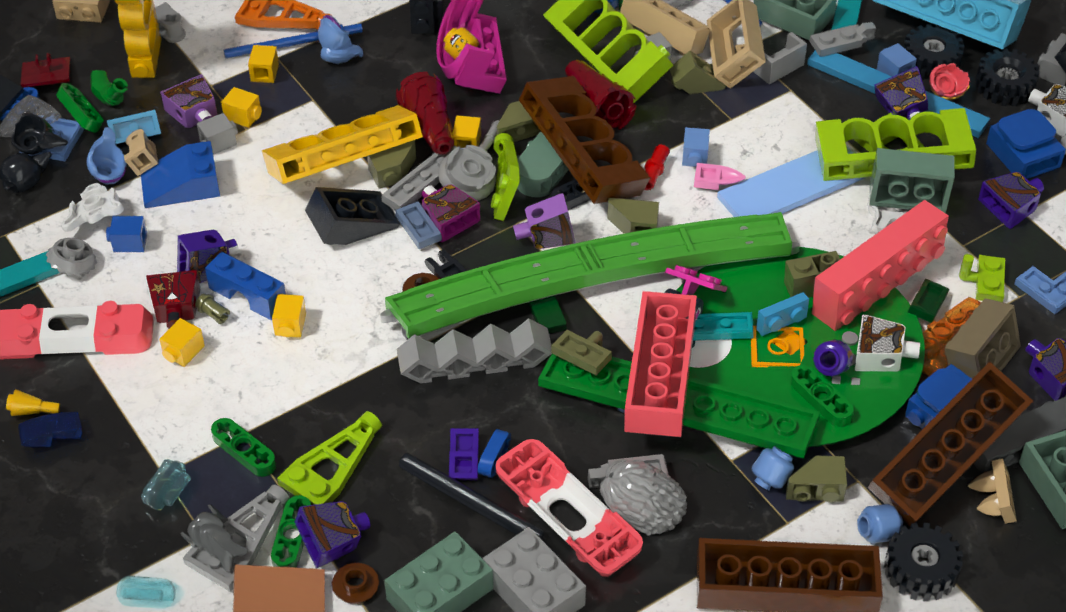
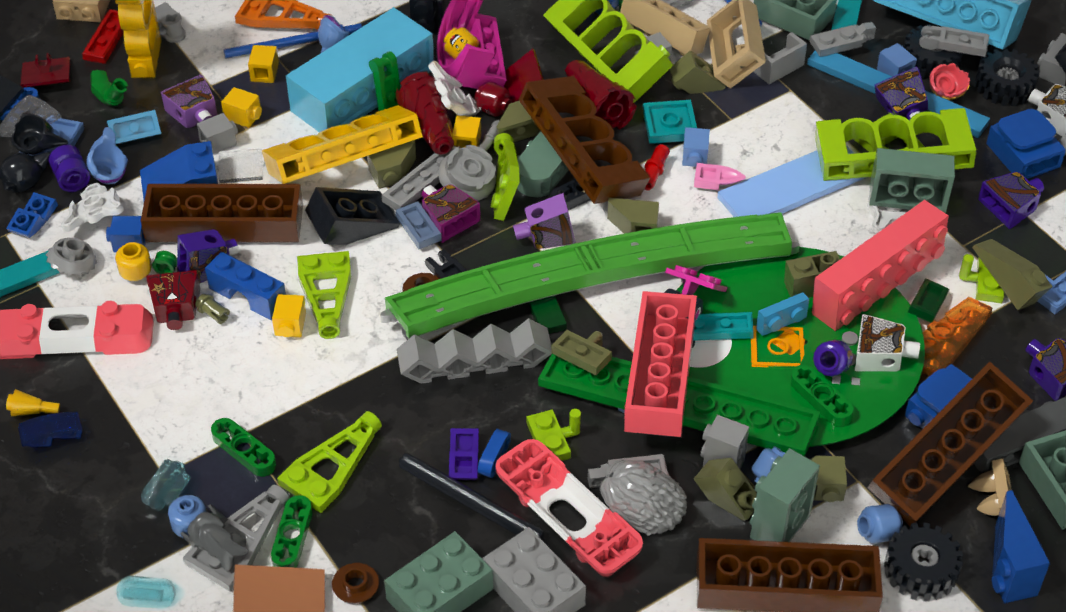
(33, 216): none -> blue slope
(69, 168): none -> dark purple wheel
(79, 107): green beam -> none
(104, 39): none -> red tile
(133, 261): none -> yellow head
(142, 152): tan leg -> none
(164, 262): none -> green bush
(182, 342): yellow brick -> none
(183, 511): none -> medium blue head
(233, 210): none -> reddish brown brick
(240, 165): none -> clear piece
(325, 267): none -> lime plate
(330, 530): torso -> none
(339, 82): none -> medium azure brick
(385, 81): none -> green plate
(451, 94): none -> white tile
(492, 99): none -> dark red head
(521, 72): none -> dark red piece
(547, 430): none -> lime plate
(668, 120): none -> teal plate
(725, 440): none -> light grey brick
(727, 487): none -> olive slope
(784, 498): none -> sand green brick
(954, 40): none -> light grey hinge
(985, 337): dark tan slope -> none
(1017, 276): none -> olive slope
(1018, 556): none -> blue slope

